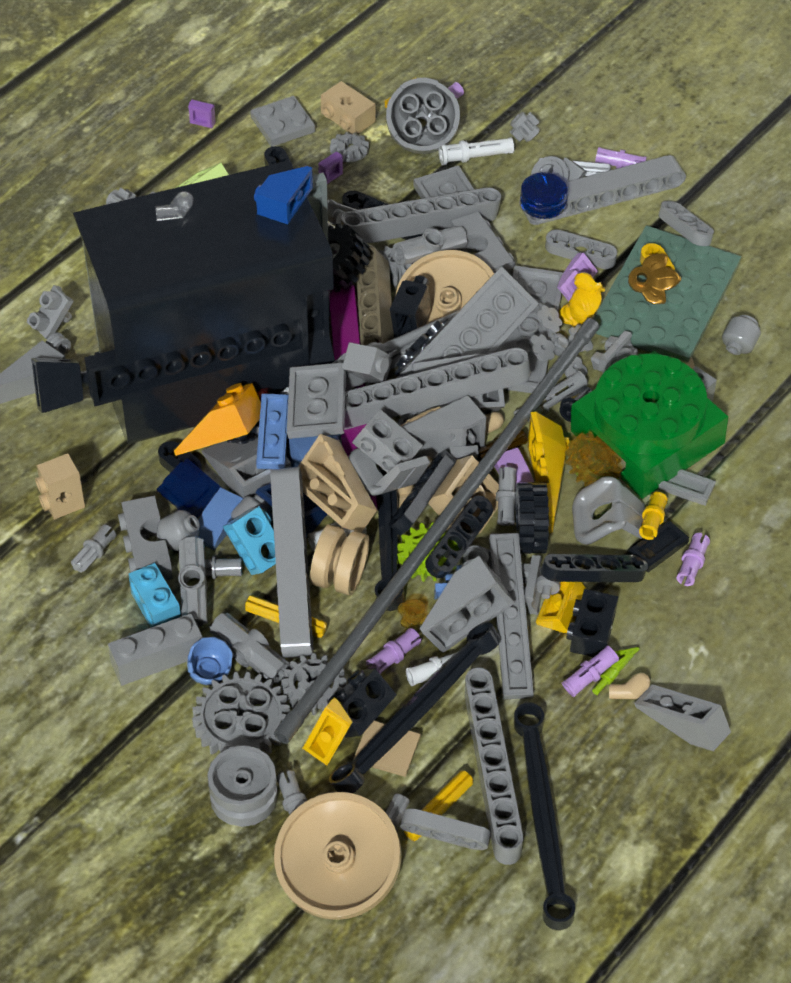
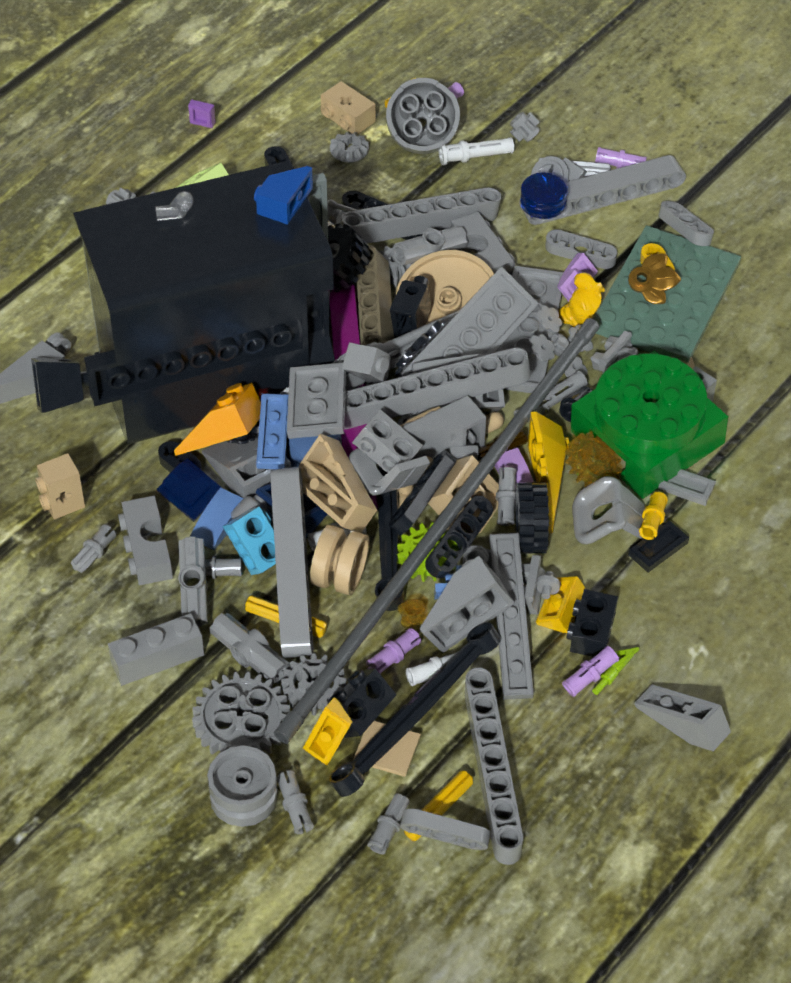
(52, 312): light grey hips -> none
(153, 595): medium azure brick -> none
(177, 527): light grey head -> none
(209, 660): medium blue hair -> none
(282, 121): light grey plate -> none
(331, 166): medium lavender tile -> none
(337, 855): tan dish -> none
(442, 183): light grey plate -> none
(543, 816): black piece -> none
(564, 568): black beam -> none
(631, 689): tan arm -> none
(693, 559): lavender pin -> none
(741, 335): light grey head -> none

